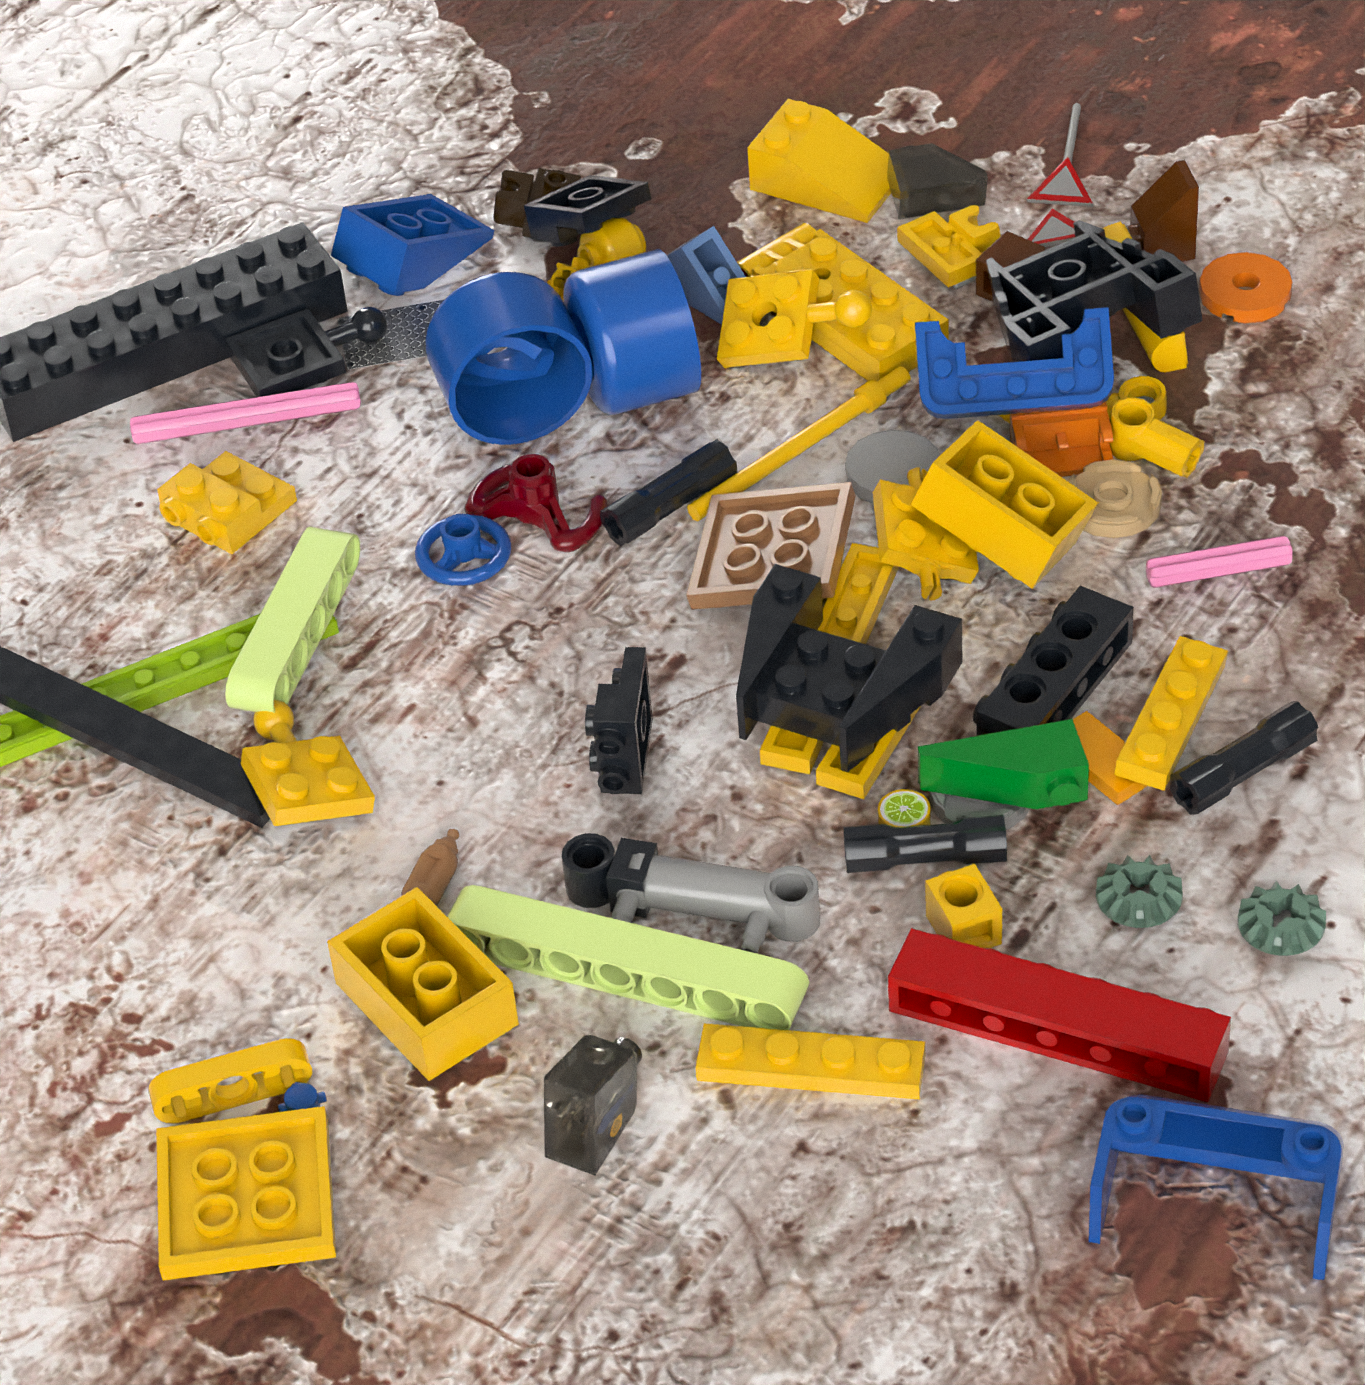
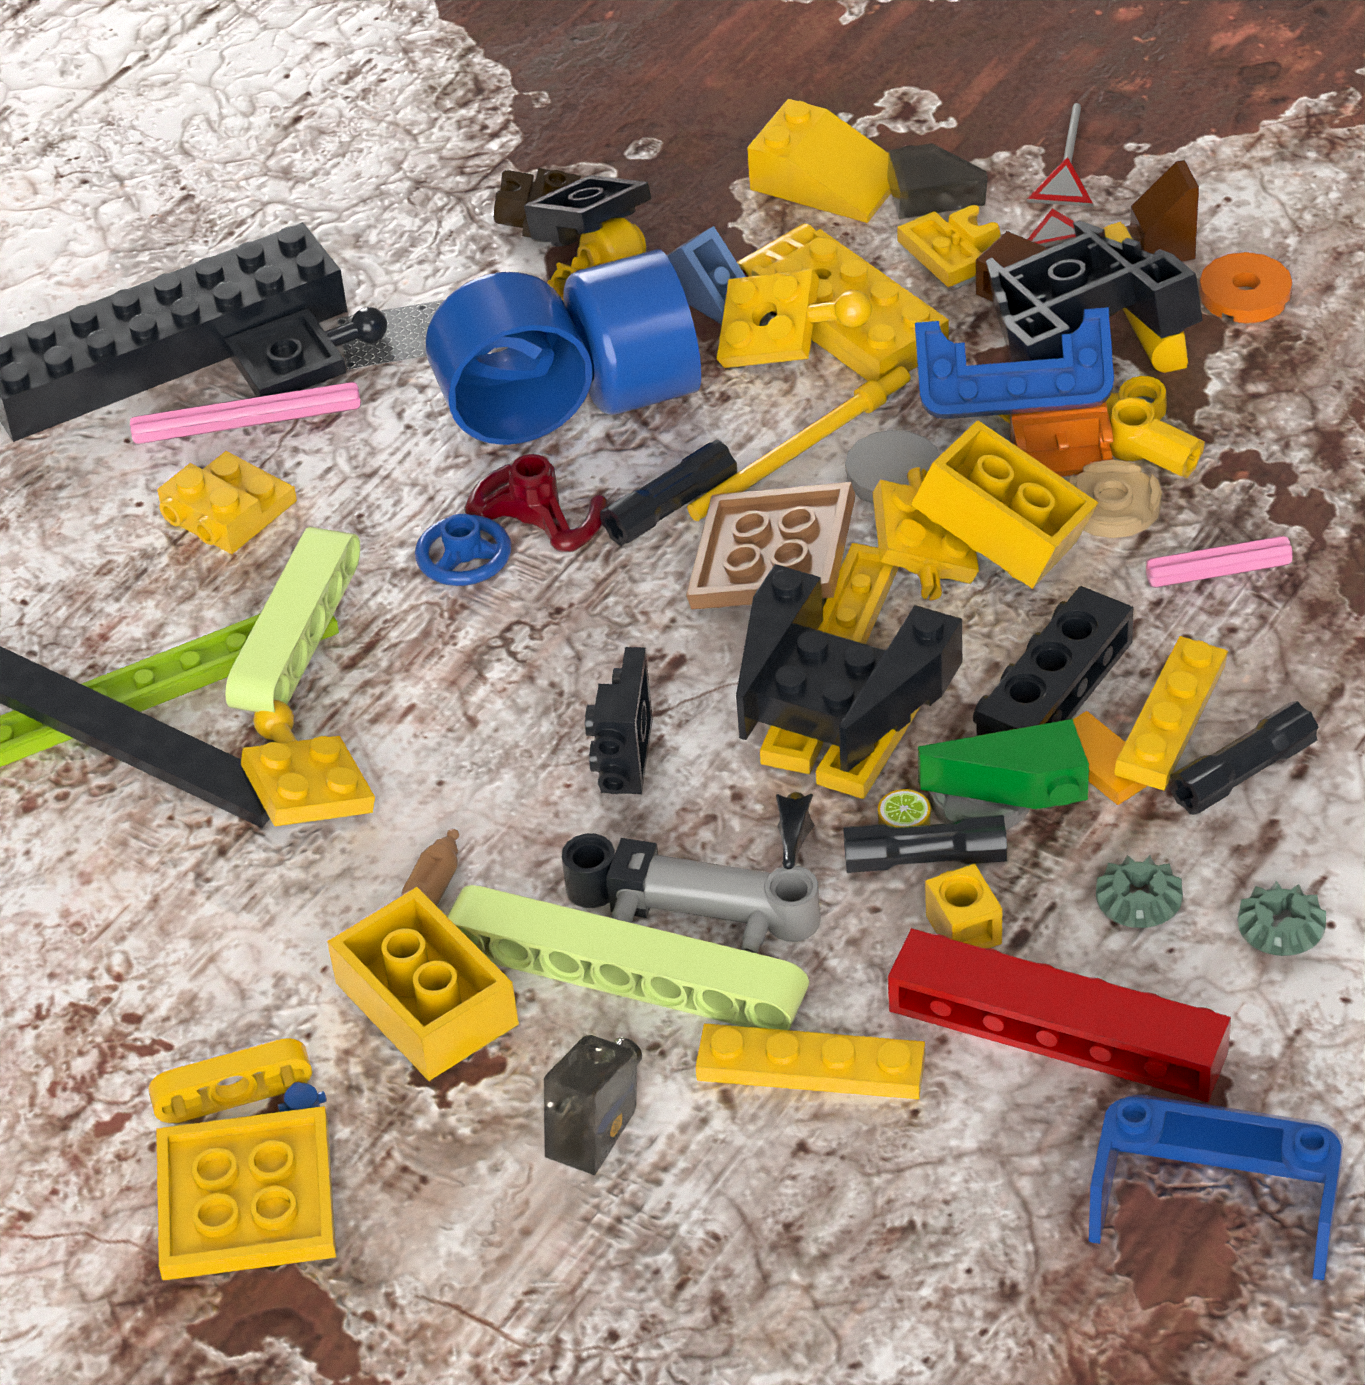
(406, 241): blue slope -> none
(793, 824): none -> black piece

